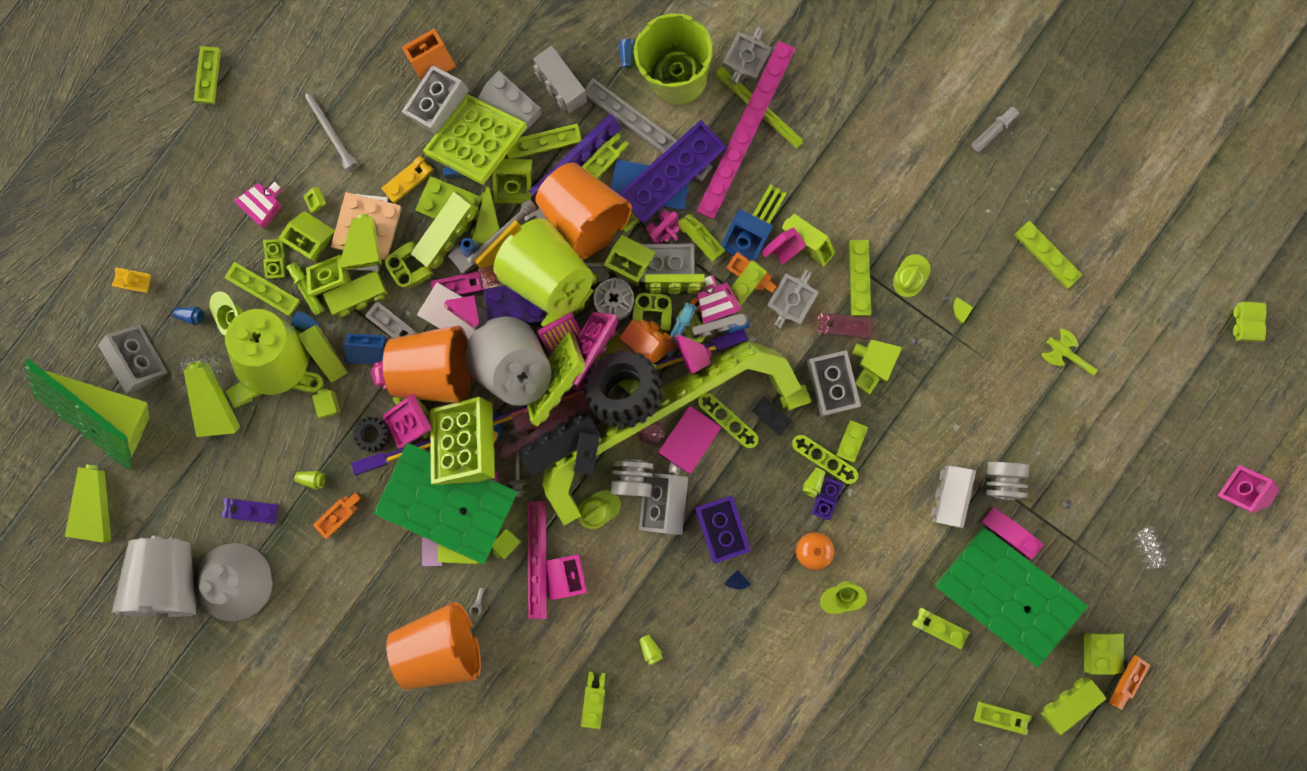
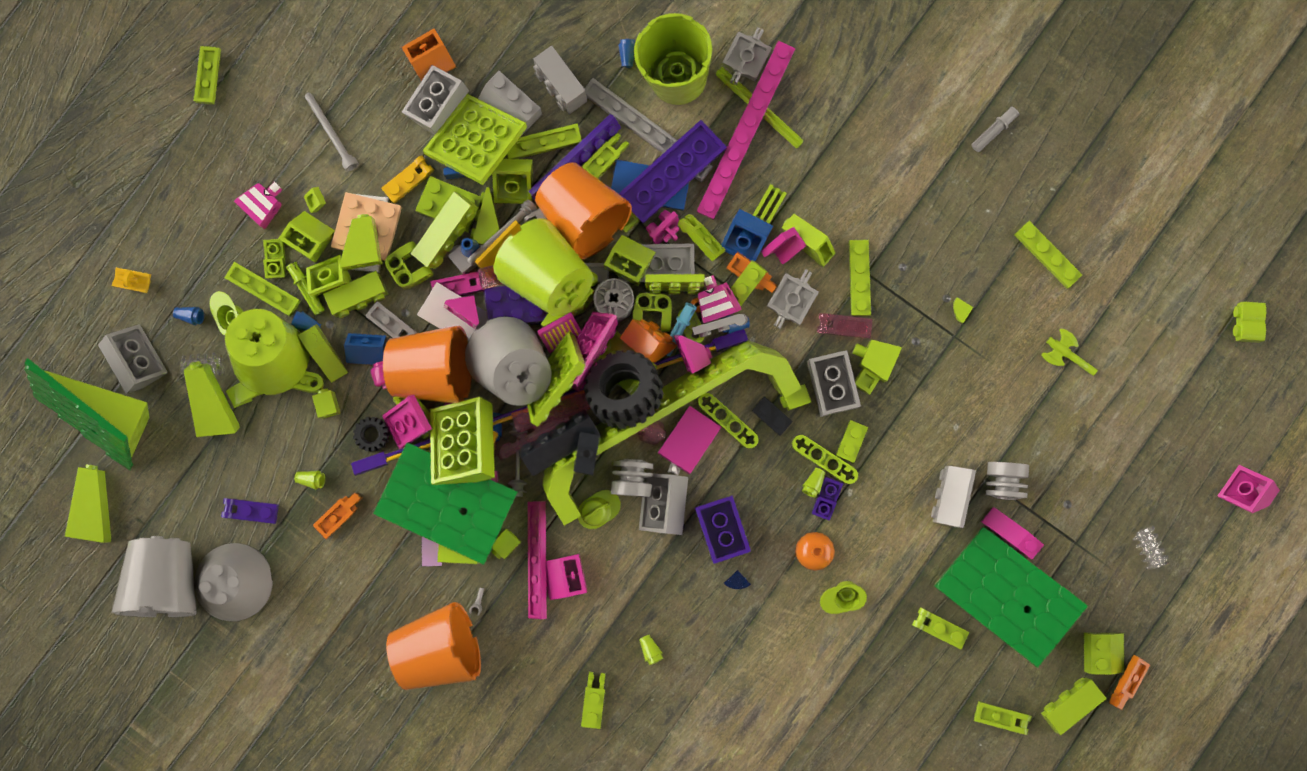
(911, 275): lime piece -> none

